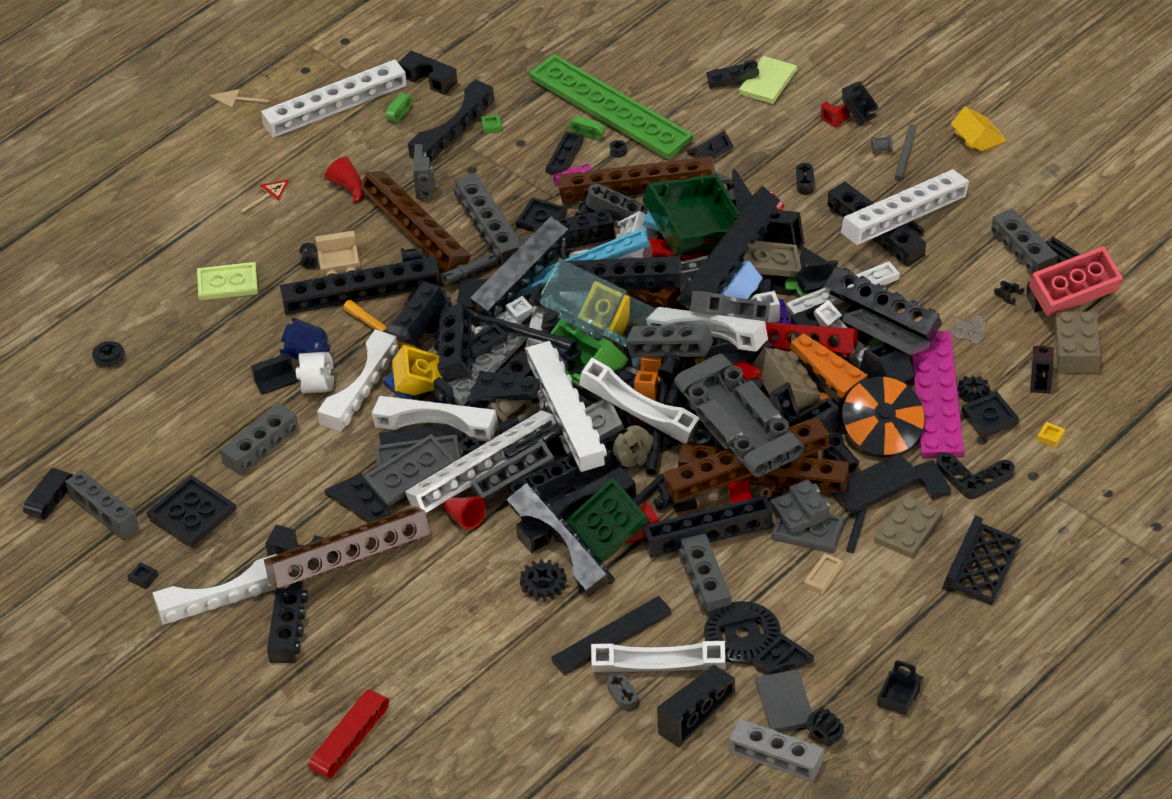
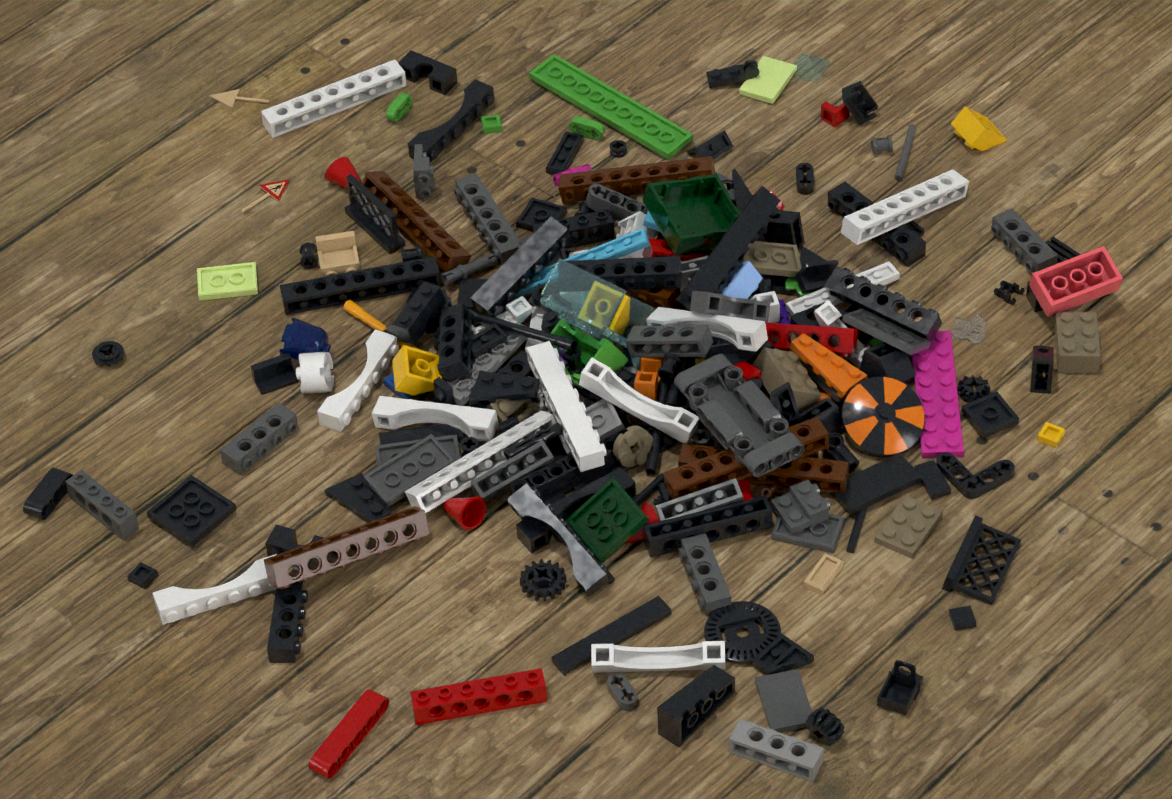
(373, 216): none -> black fence
(478, 696): none -> red brick
(701, 500): none -> dark grey brick
(810, 68): none -> clear light blue piece
(962, 618): none -> black tile

